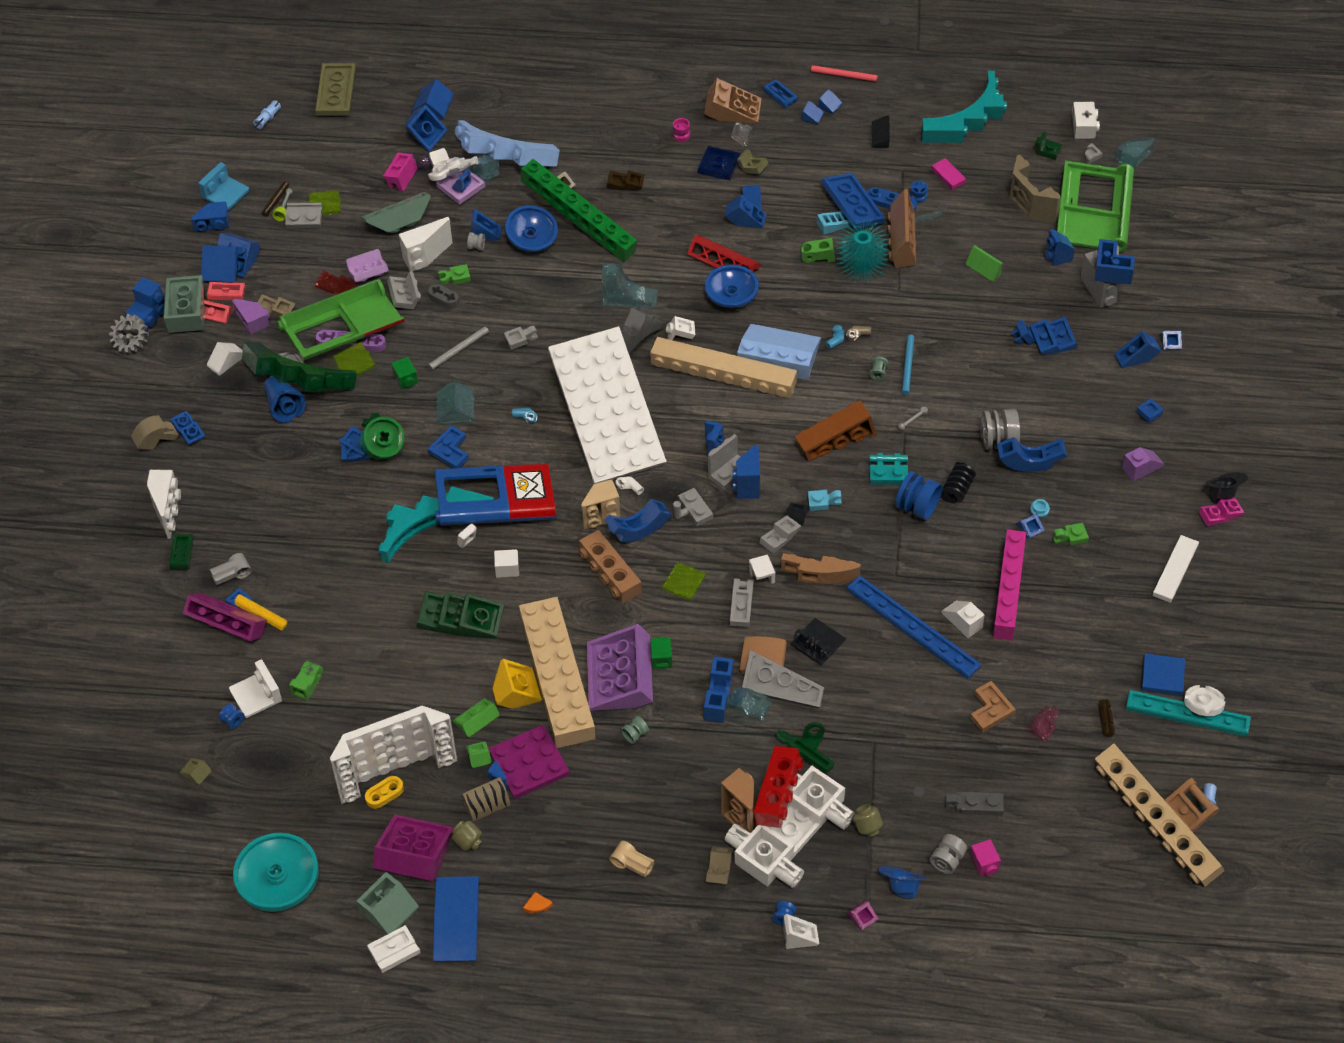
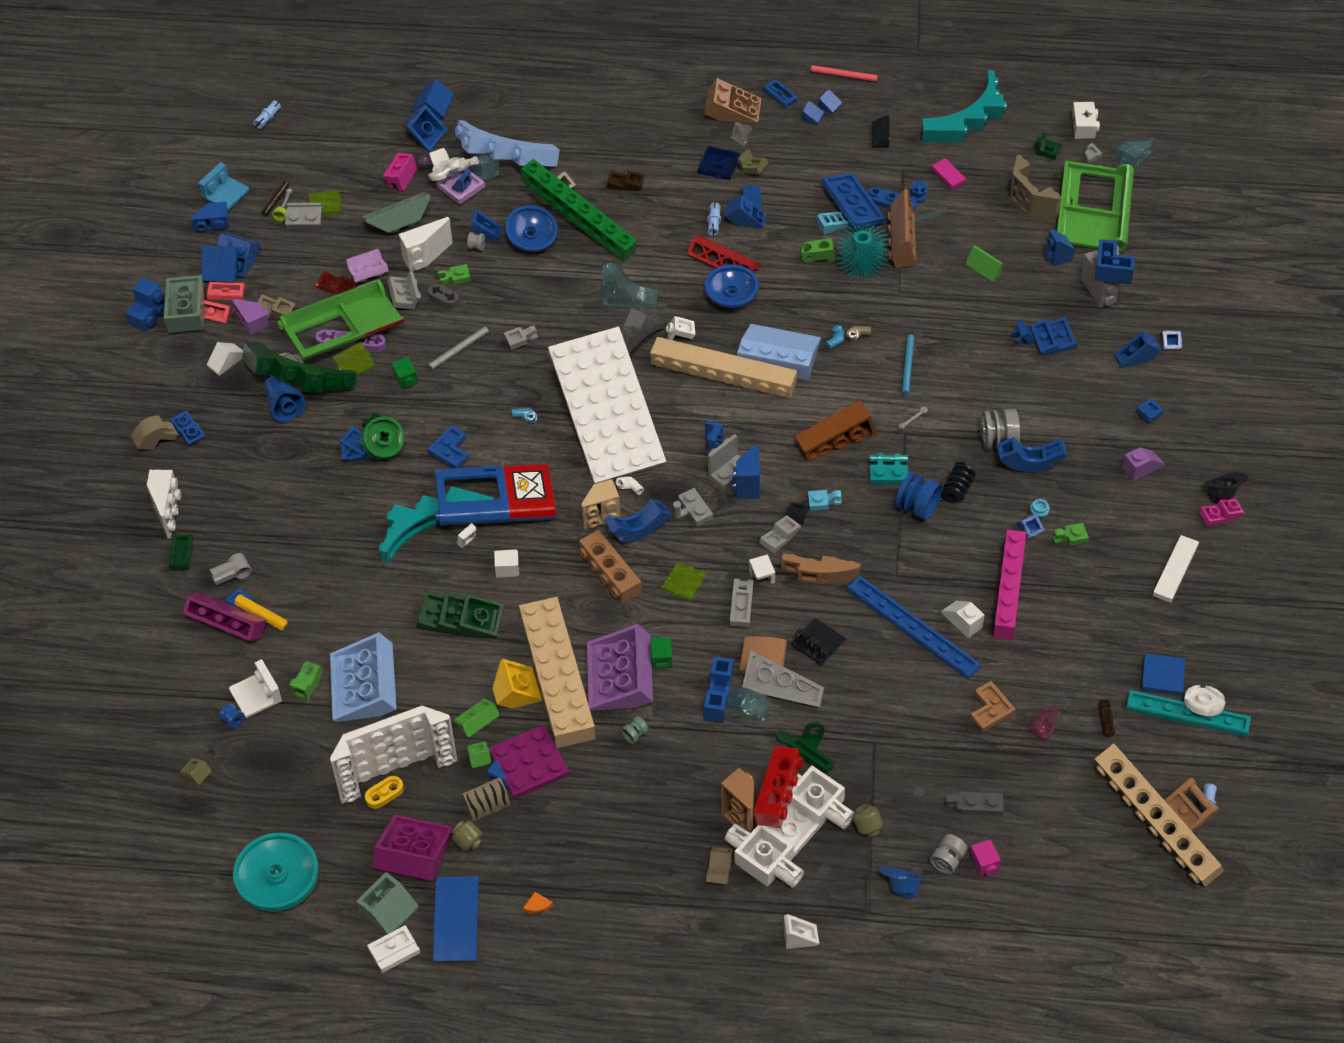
(120, 341): light grey gear -> none
(335, 89): olive plate -> none
(363, 679): none -> light blue slope
(455, 403): clear light blue slope -> none
(627, 857): tan piece -> none
(681, 130): dark pink wheel -> none
(714, 219): none -> light blue pin
(783, 908): blue wheel -> none
(862, 915): magenta slope -> none
(878, 370): sand green bush -> none

